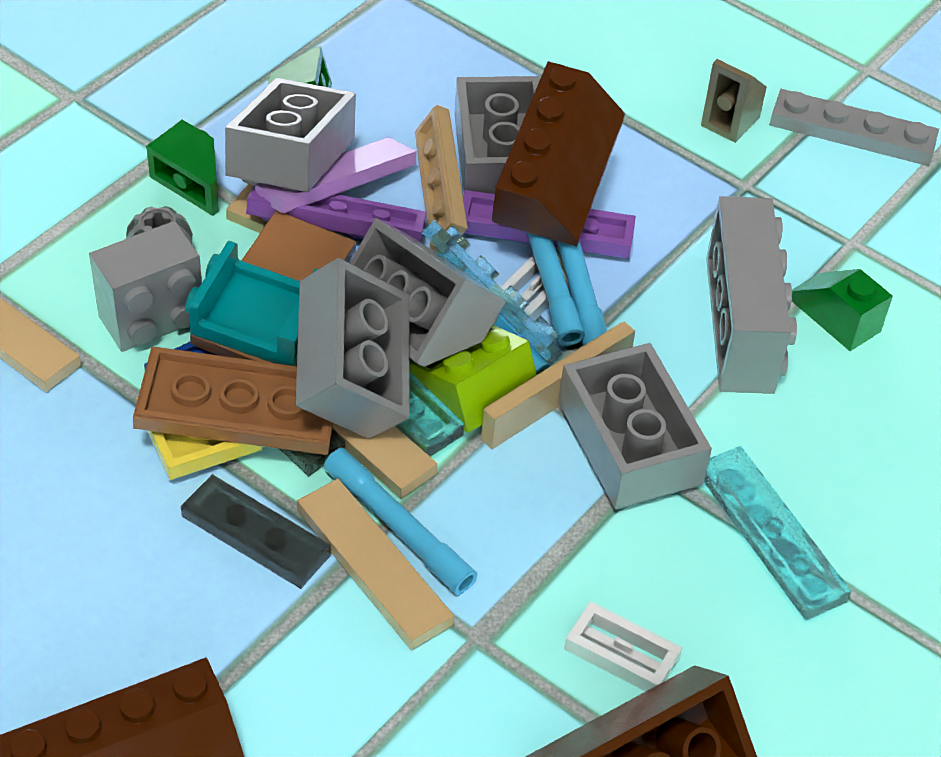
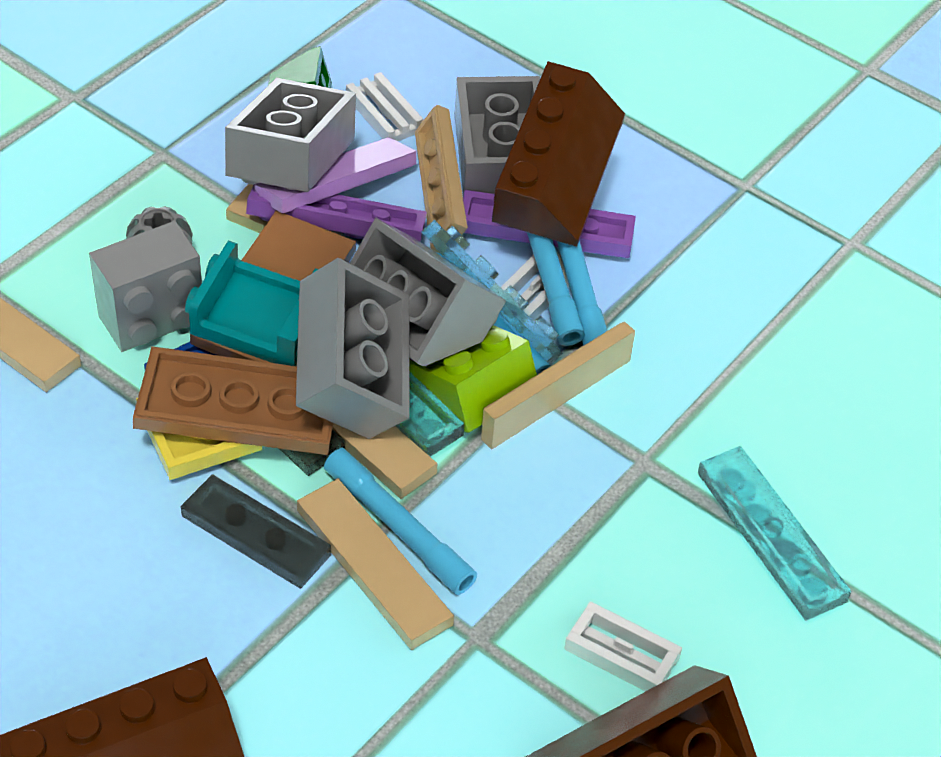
(186, 164): green slope -> none
(391, 106): none -> white tile
(634, 425): light grey brick -> none
(732, 101): dark tan slope -> none
(749, 295): light grey brick -> none
(845, 305): green slope -> none
(854, 127): light grey plate -> none

